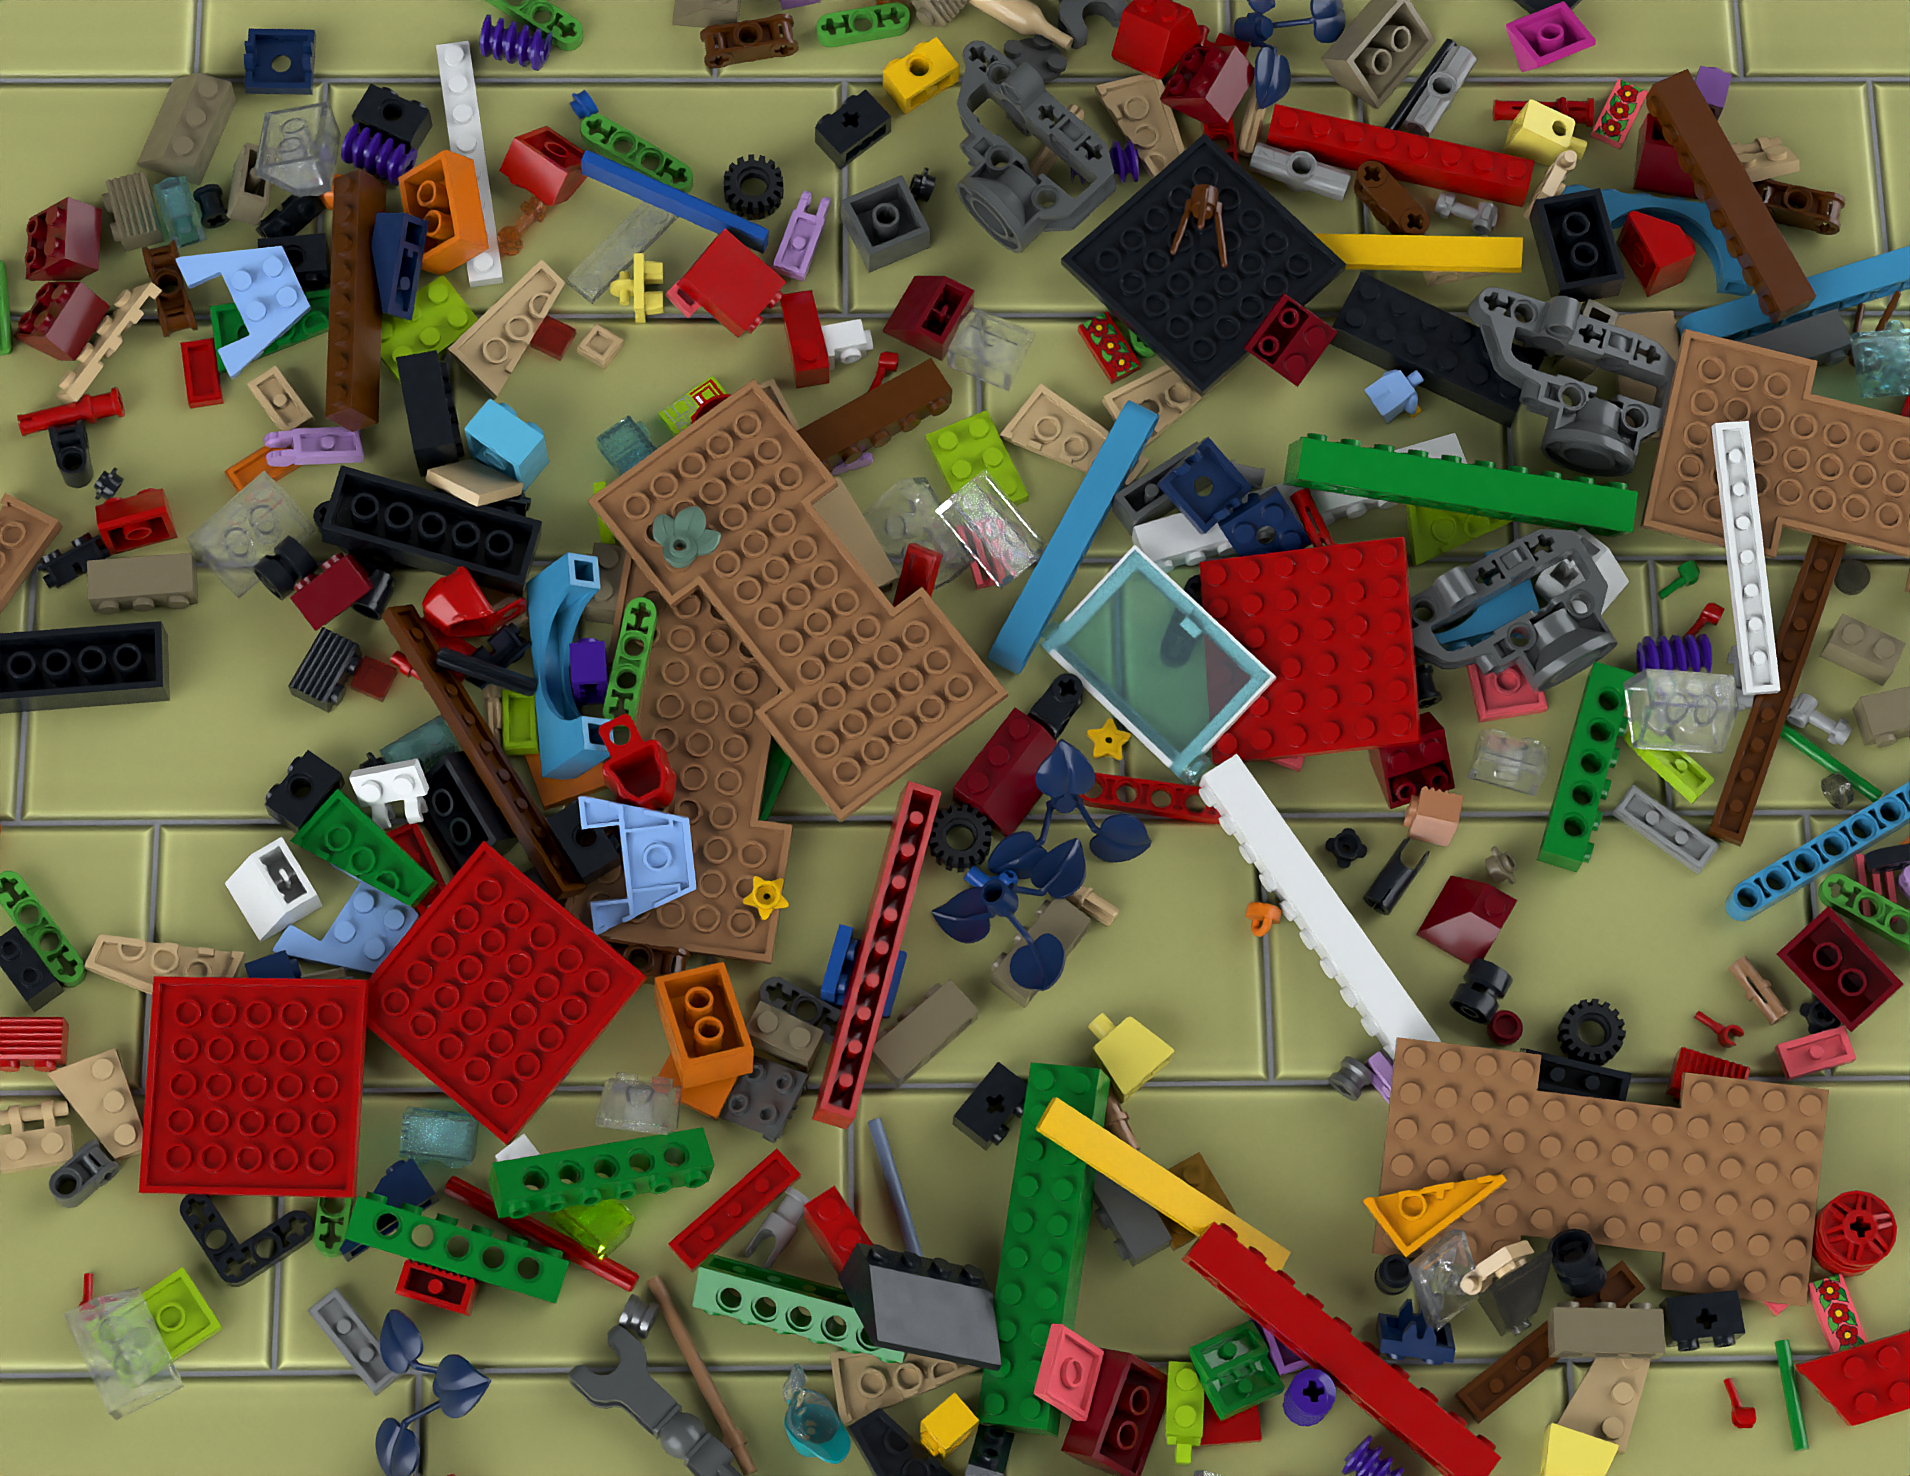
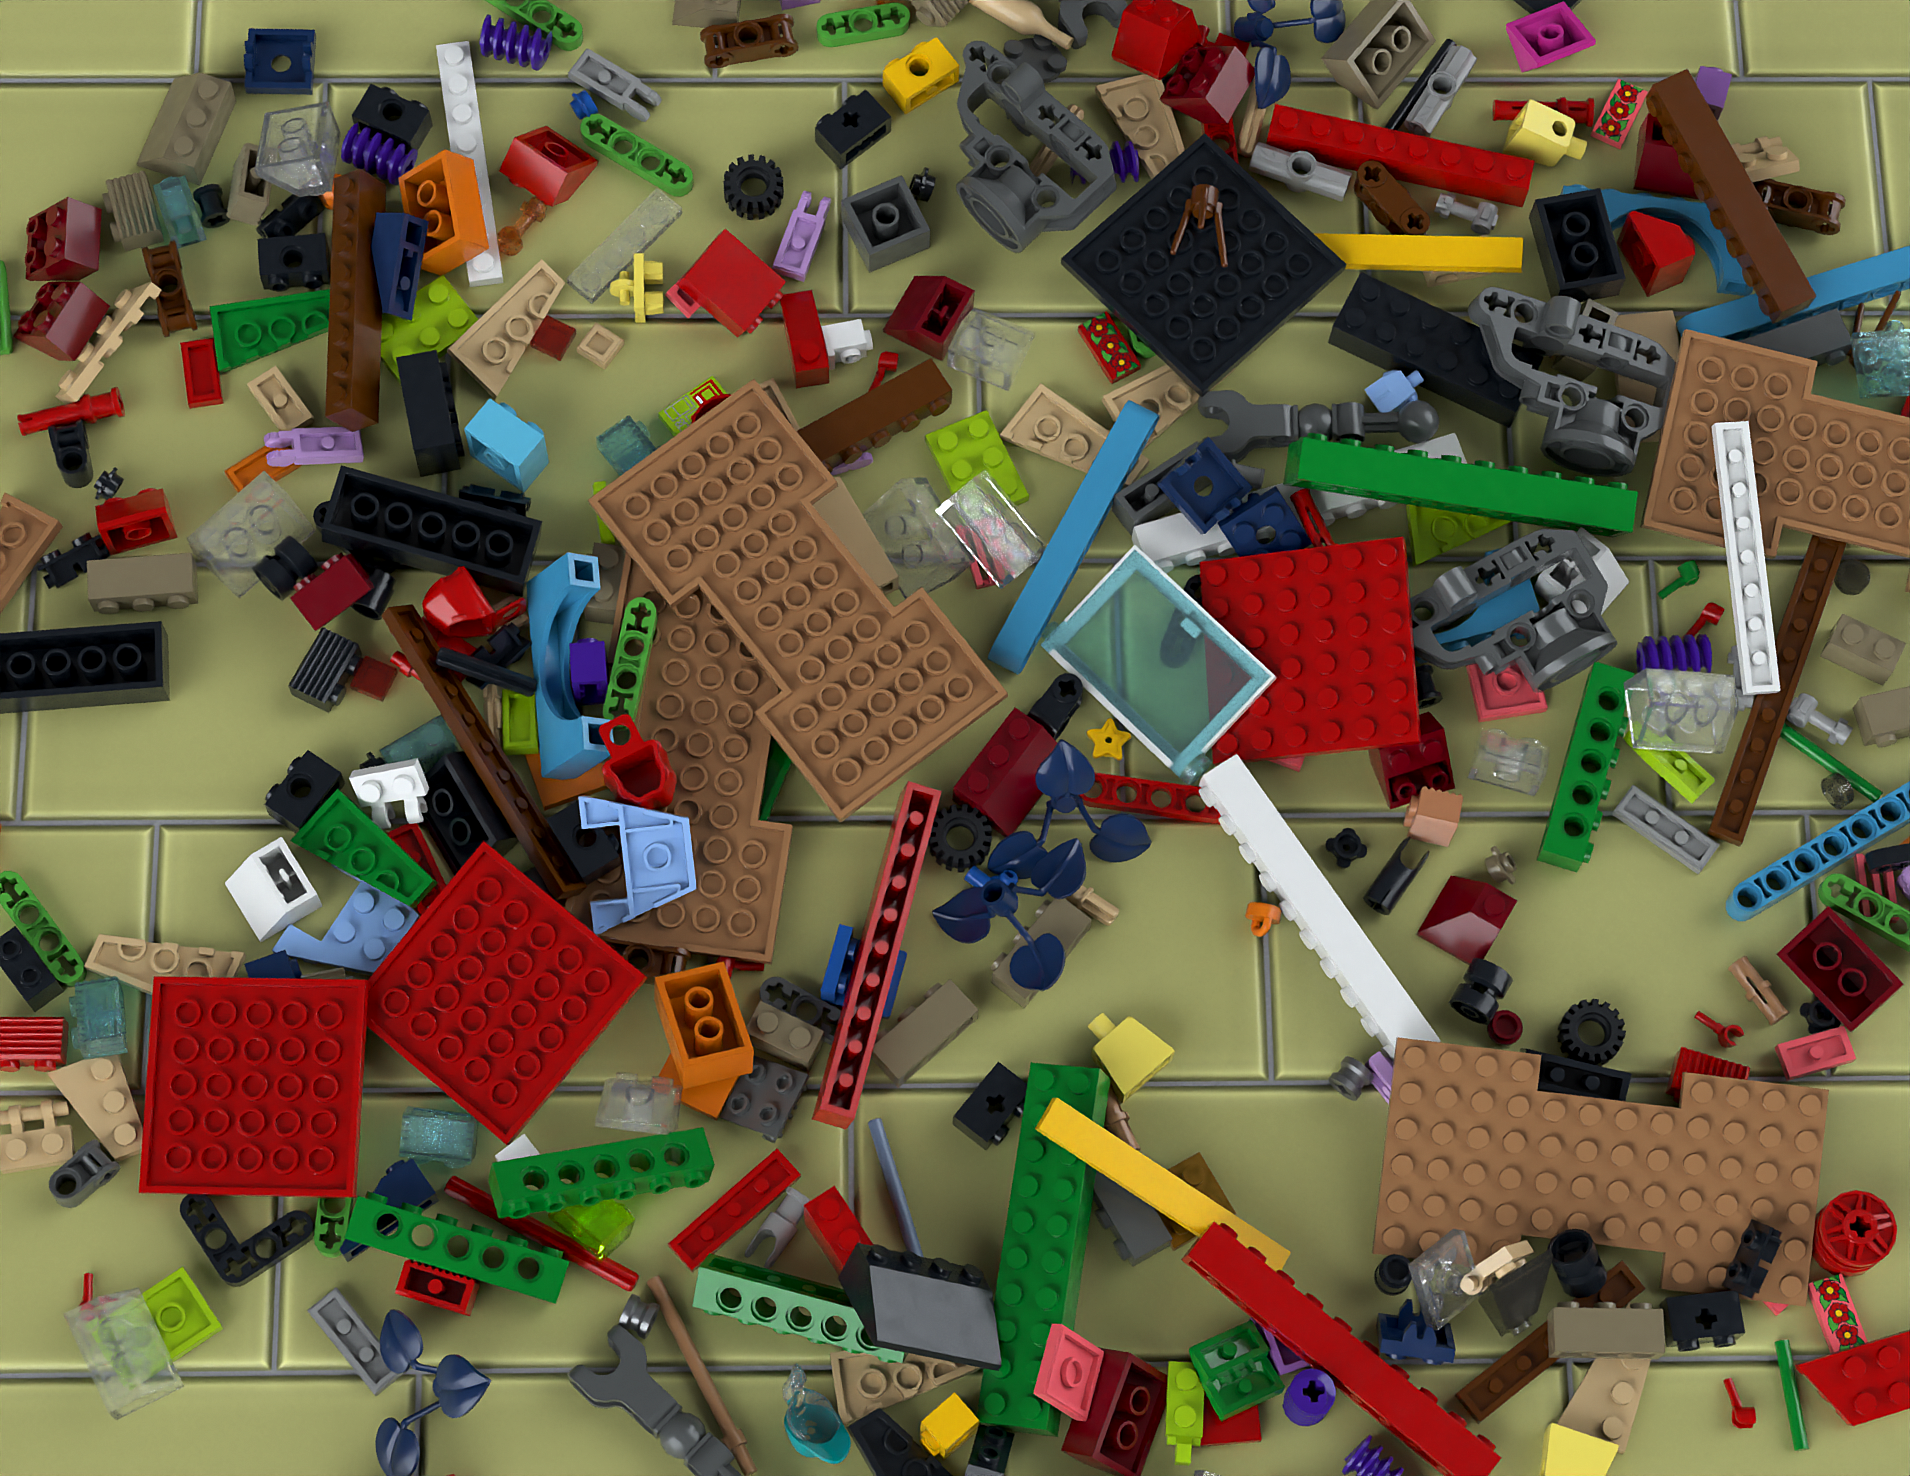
(99, 1018): none -> clear light blue brick
(263, 292): light blue wing -> none
(474, 482): tan tile -> none
(613, 84): none -> light grey hinge
(673, 200): blue tile -> none
(684, 532): sand green plate -> none
(731, 964): none -> red hand
(763, 887): yellow plate -> none
(918, 571): red tile -> none
(1282, 424): none -> dark grey piece
(1290, 339): dark red slope -> none
(1421, 1214): light orange wing -> none
(1552, 181): tan plate -> none
(1757, 1243): none -> black hinge

